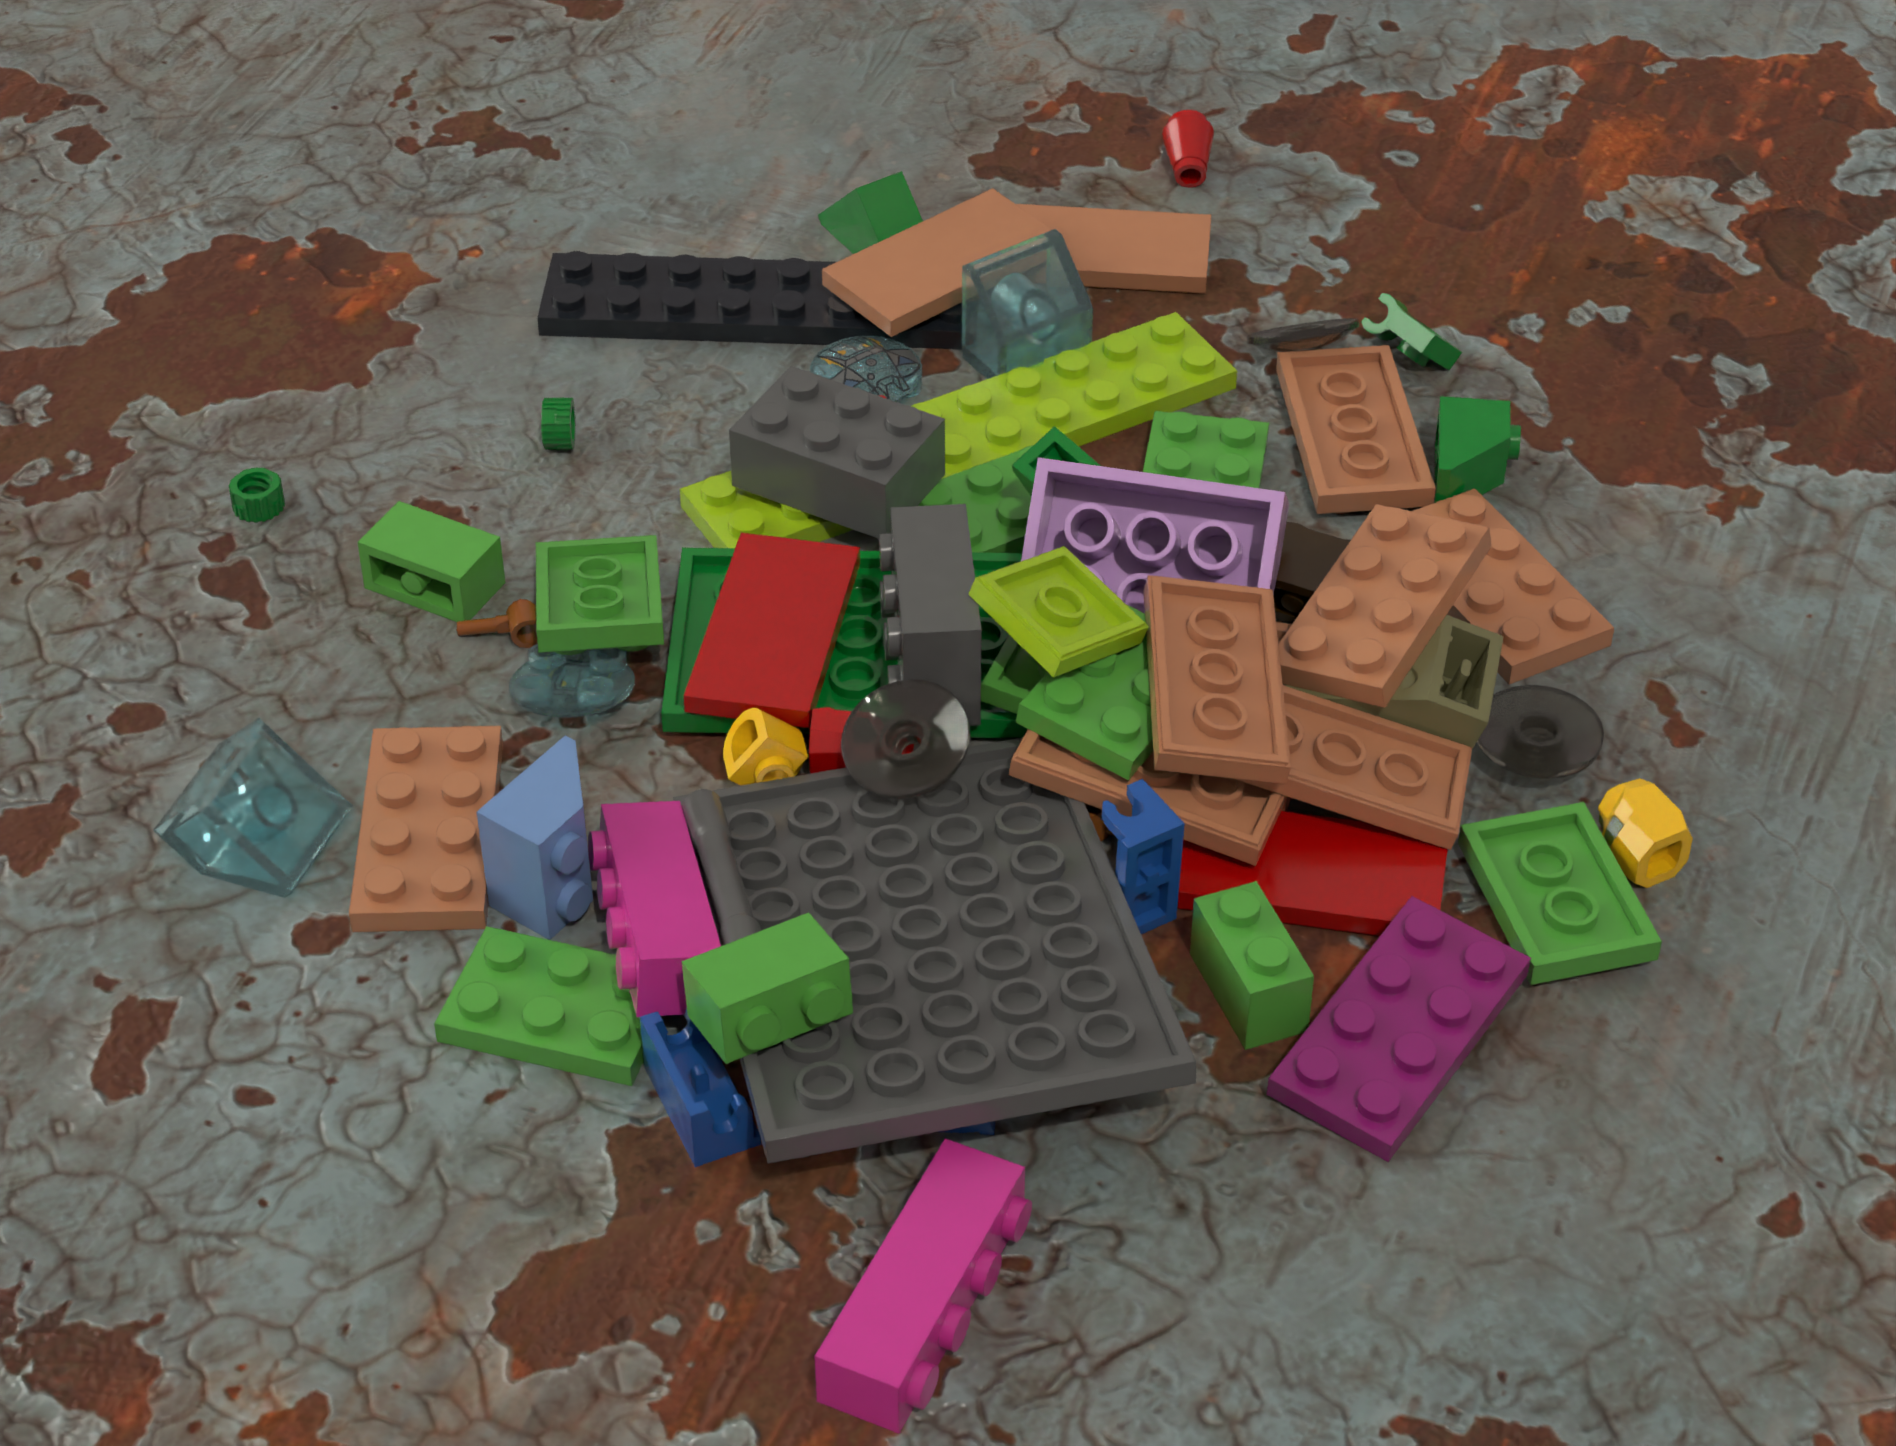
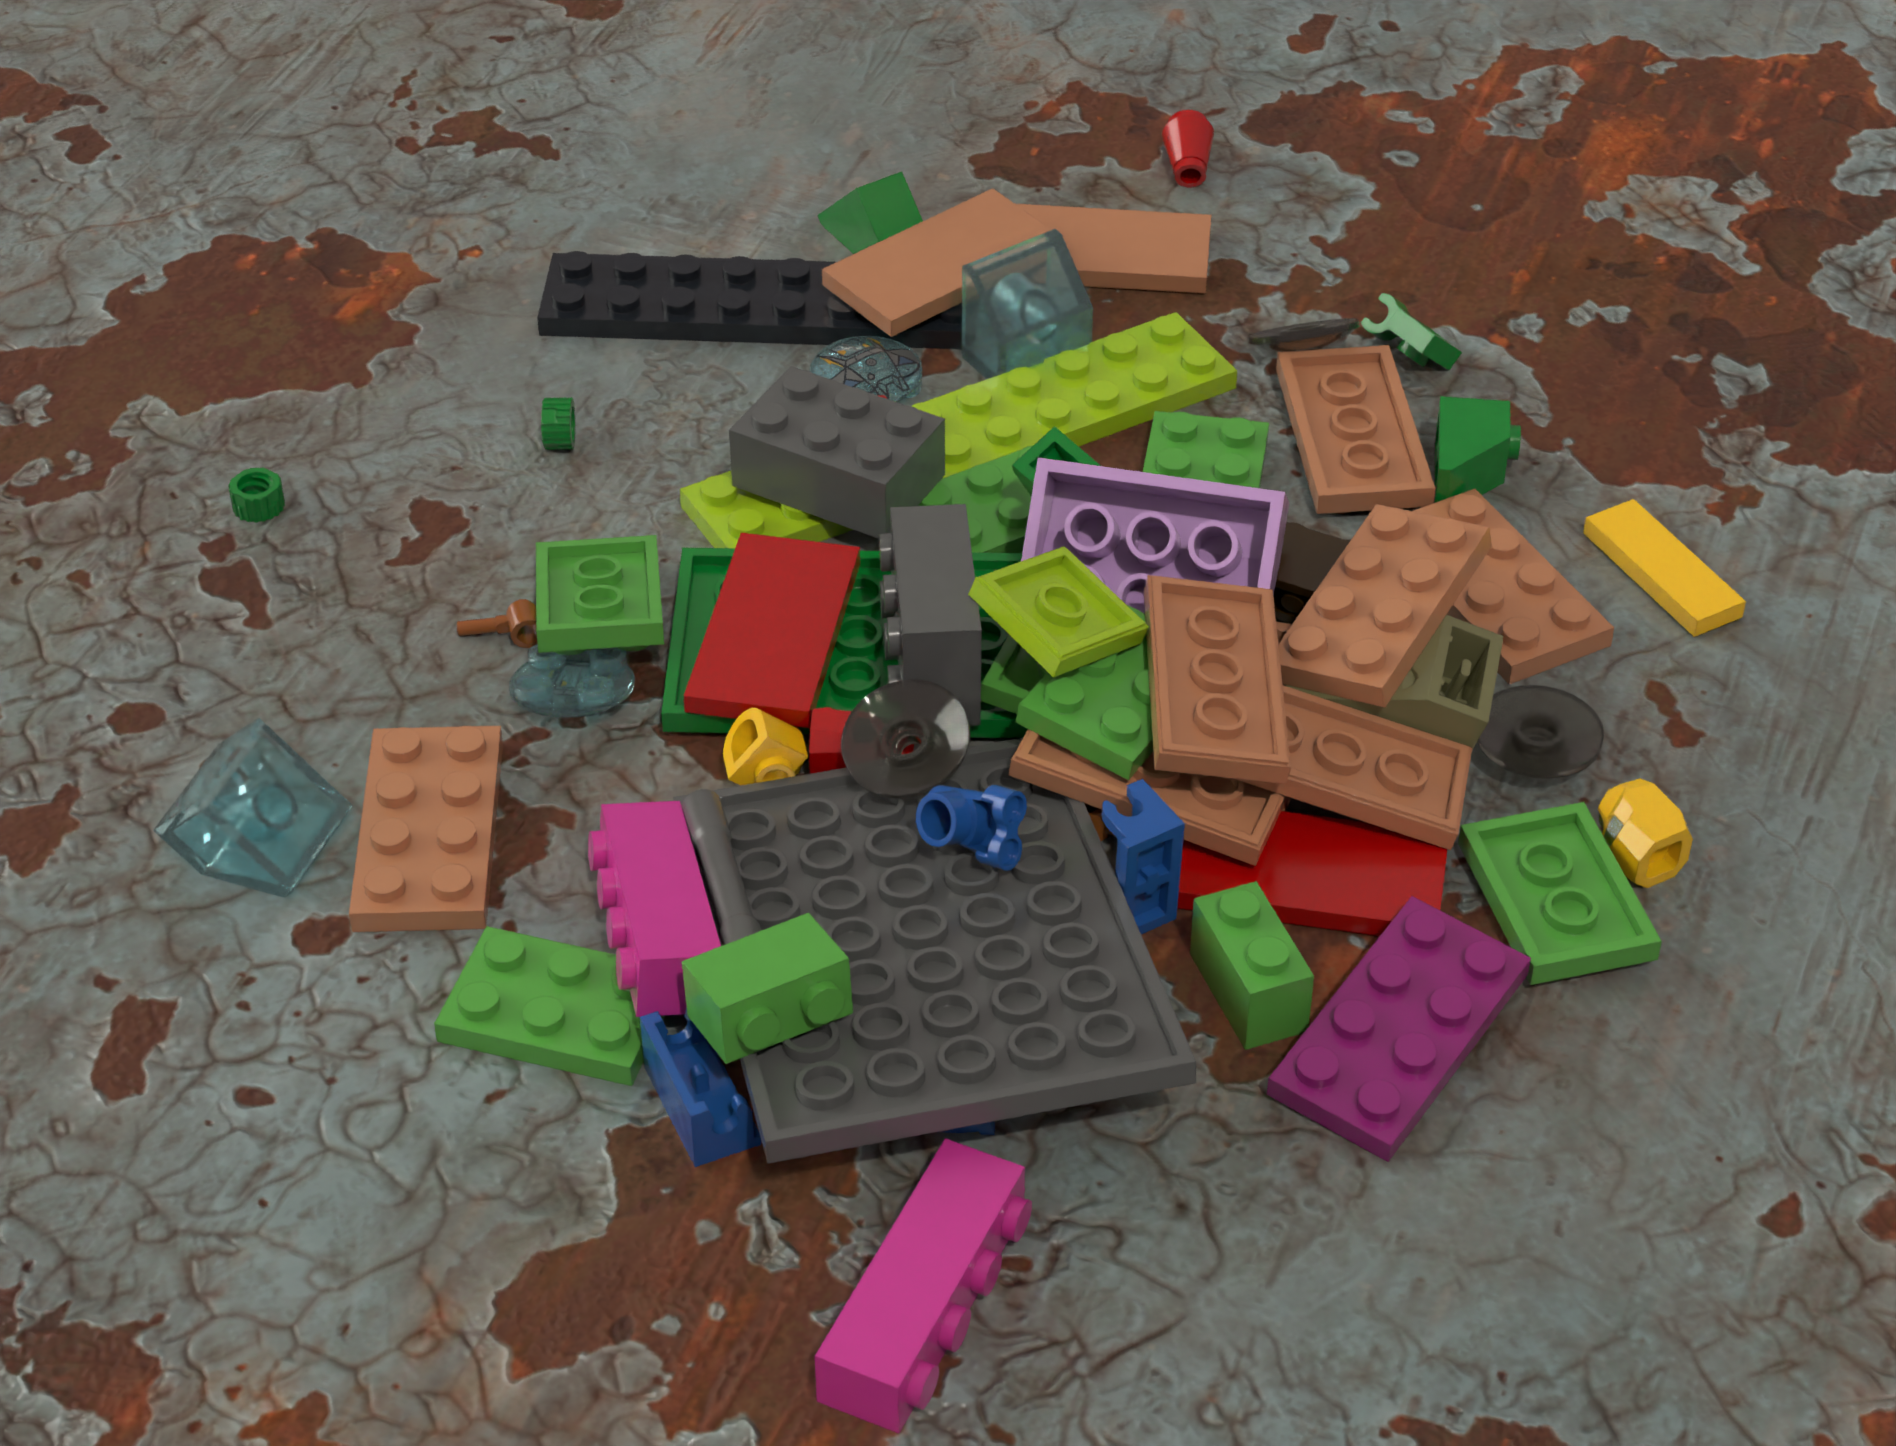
(431, 562): bright green brick -> none
(538, 844): medium blue slope -> none
(976, 820): none -> blue plate
(1664, 567): none -> yellow tile

